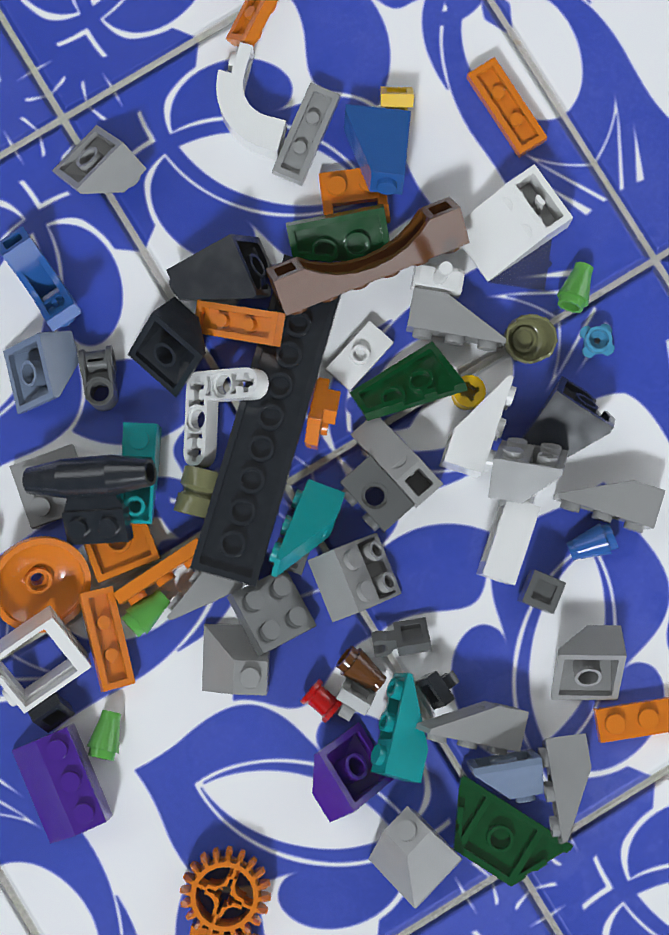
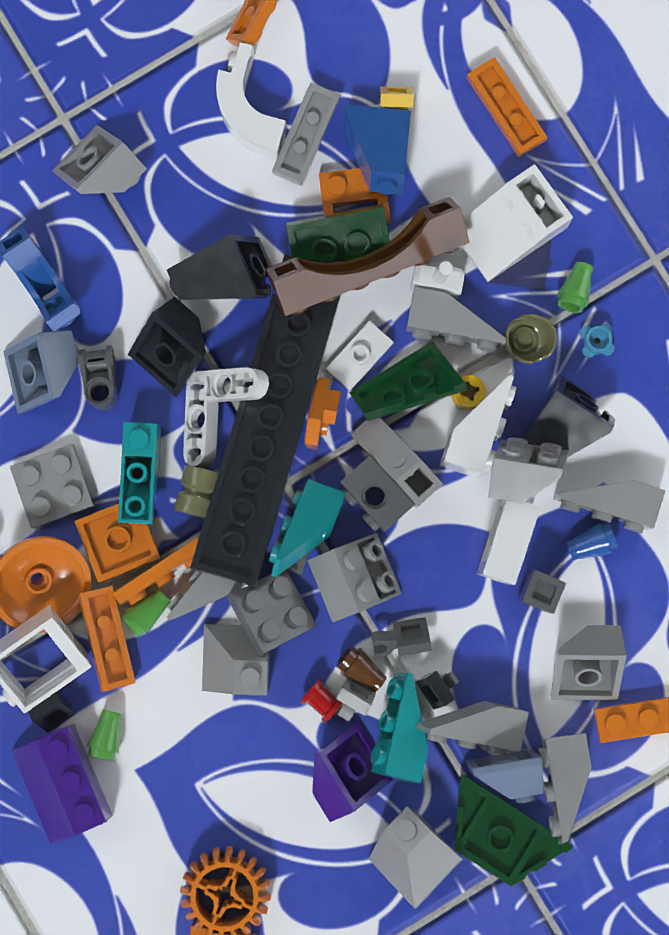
(92, 491): black plate -> none
(240, 323): orange plate -> none

